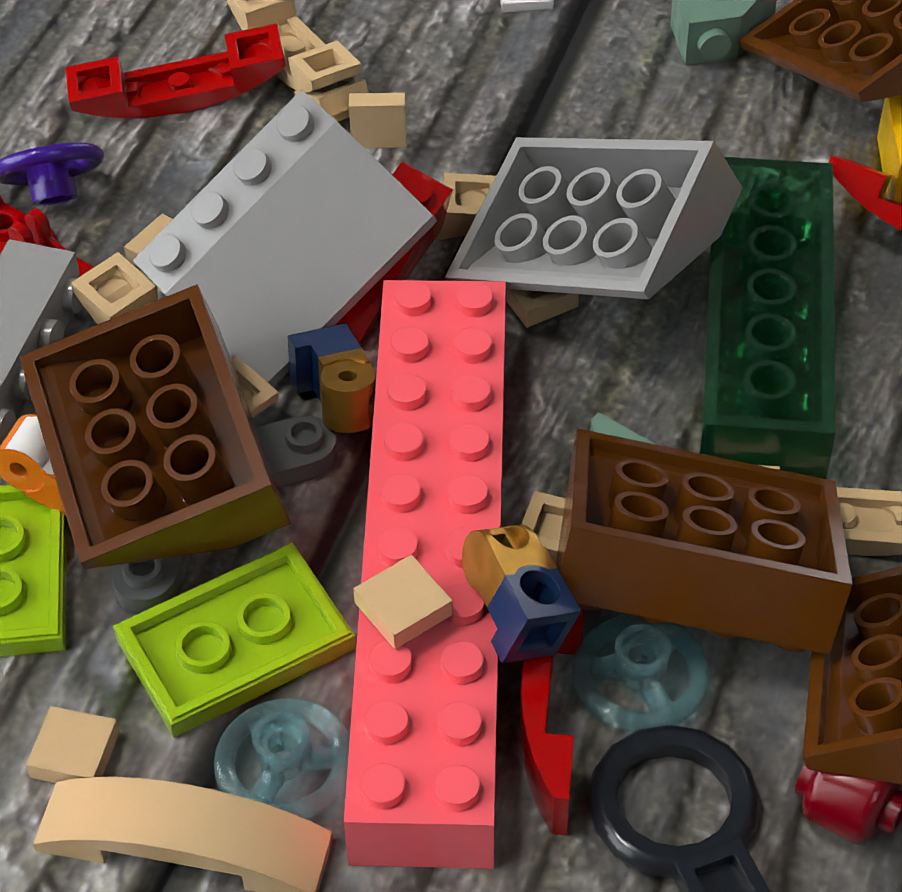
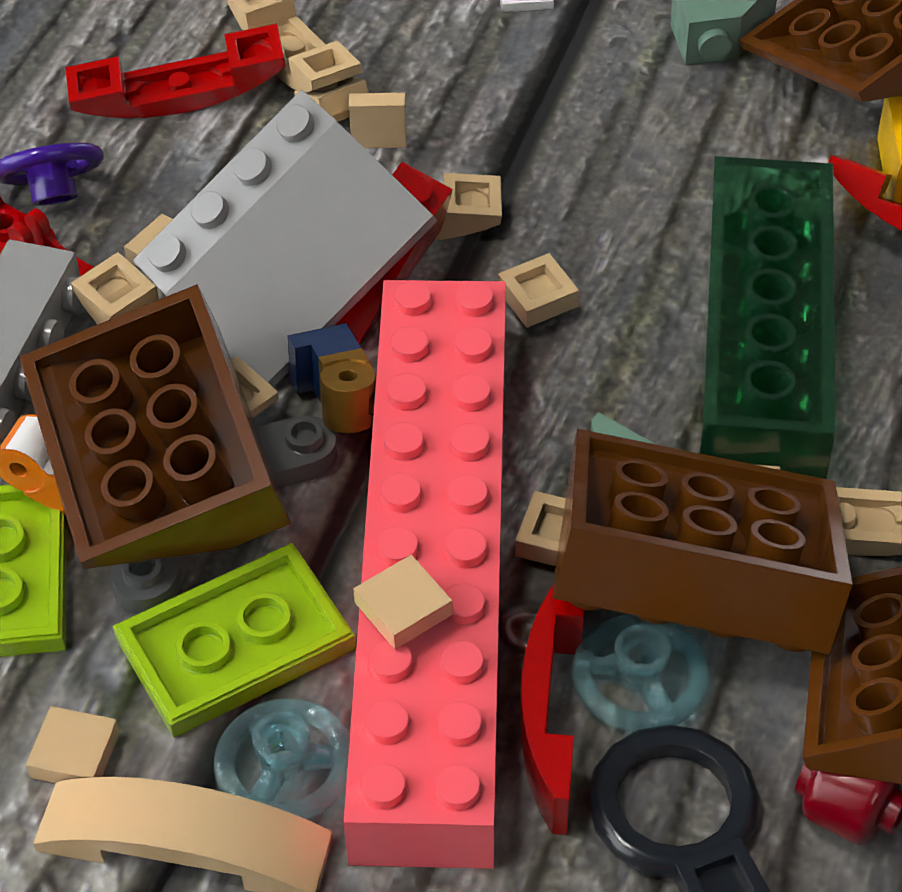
(520, 591): dark blue leg -> none
(598, 215): light grey slope -> none

